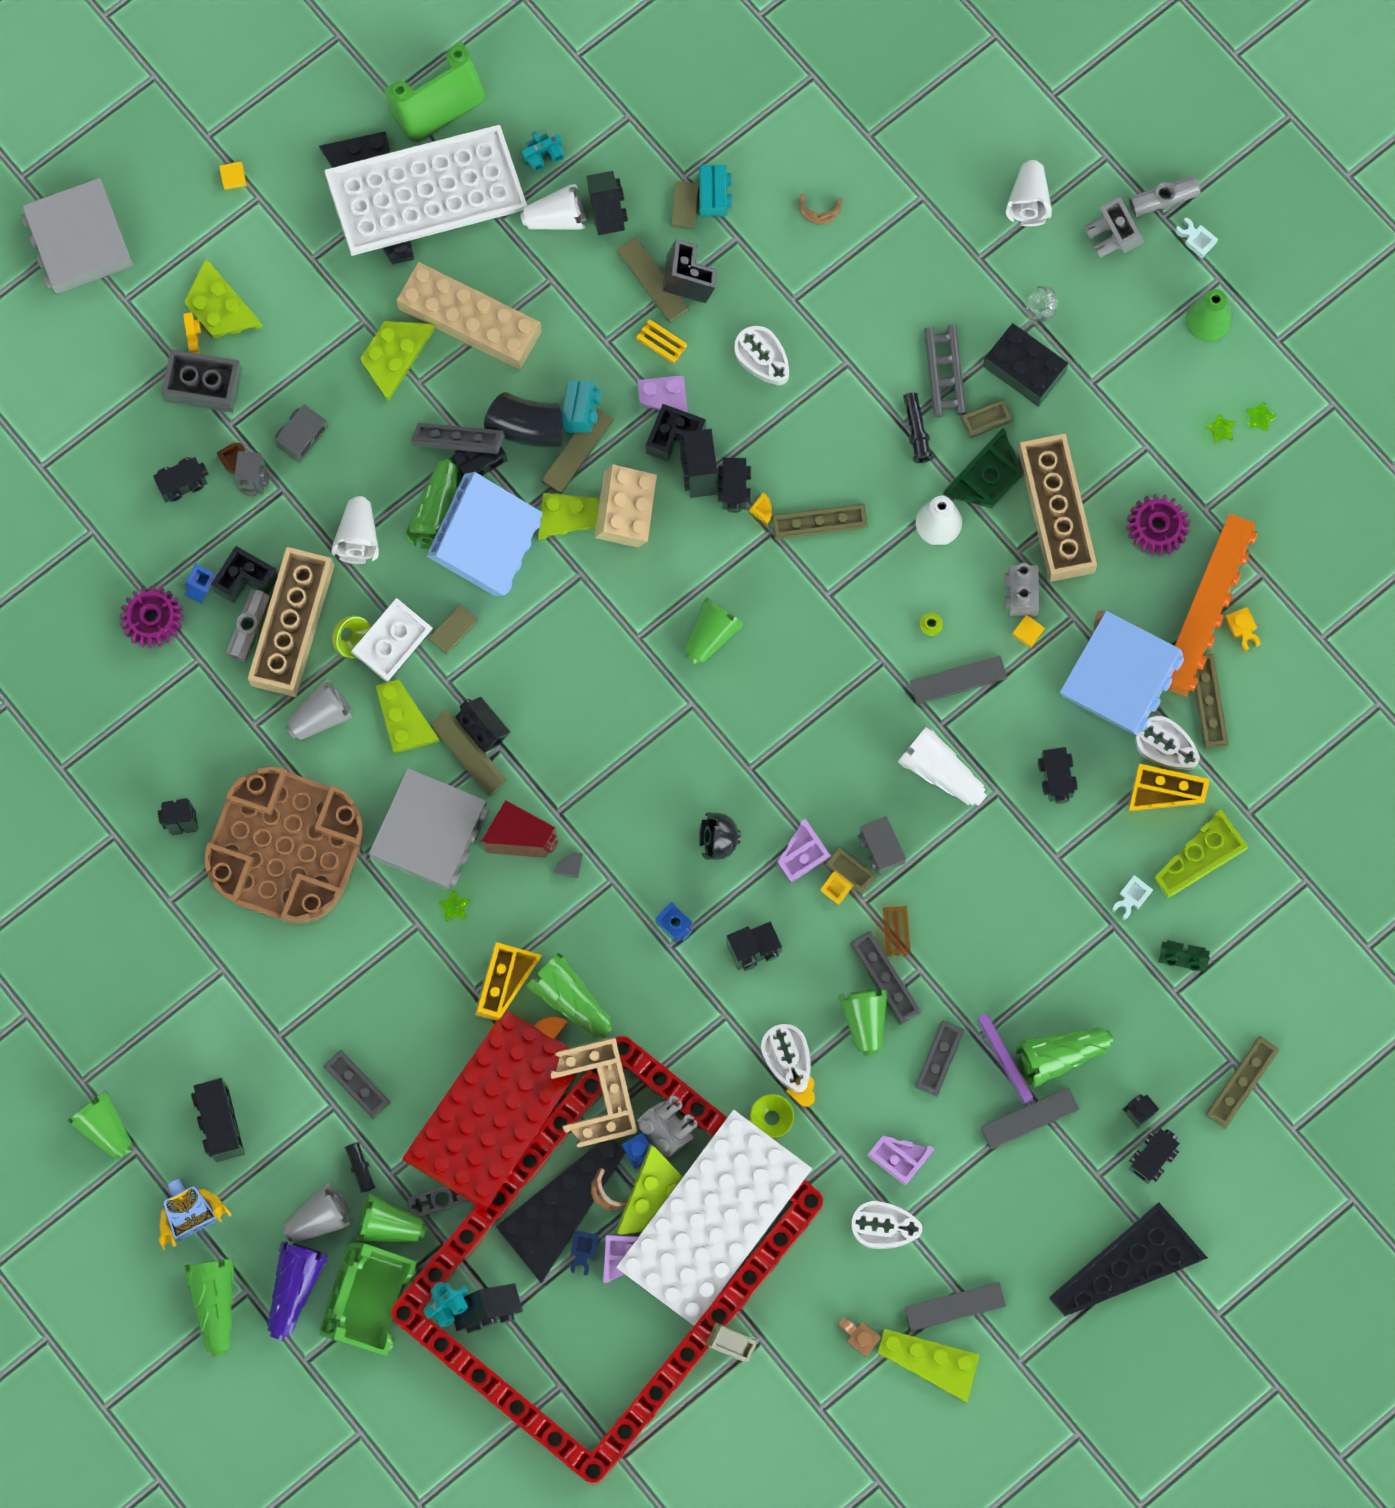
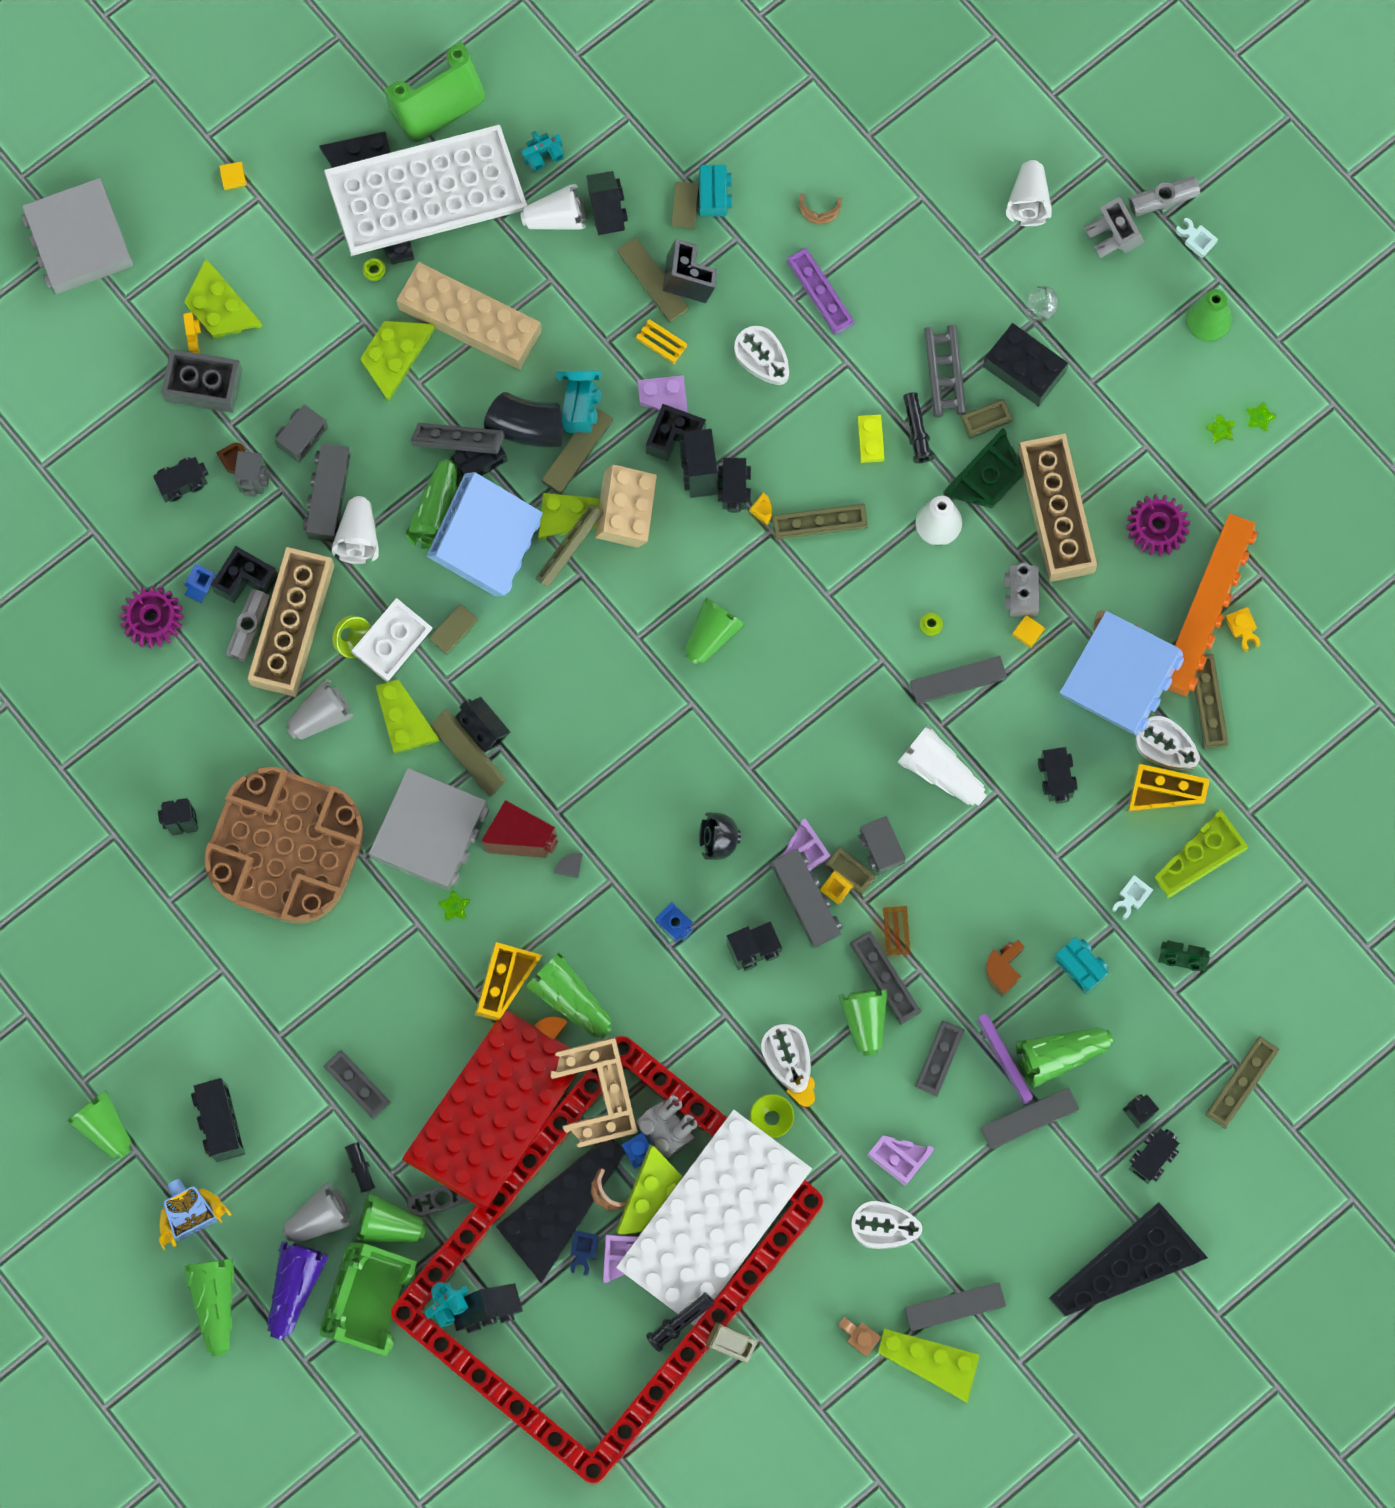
(328, 492): none -> dark grey brick
(374, 263): none -> lime plate
(569, 545): none -> olive tile
(582, 375): none -> teal tile
(671, 1328): none -> black pin
(806, 898): none -> dark grey brick
(820, 291): none -> medium lavender tile
(871, 438): none -> neon yellow plate
(999, 972): none -> dark orange brick
(1081, 964): none -> teal brick

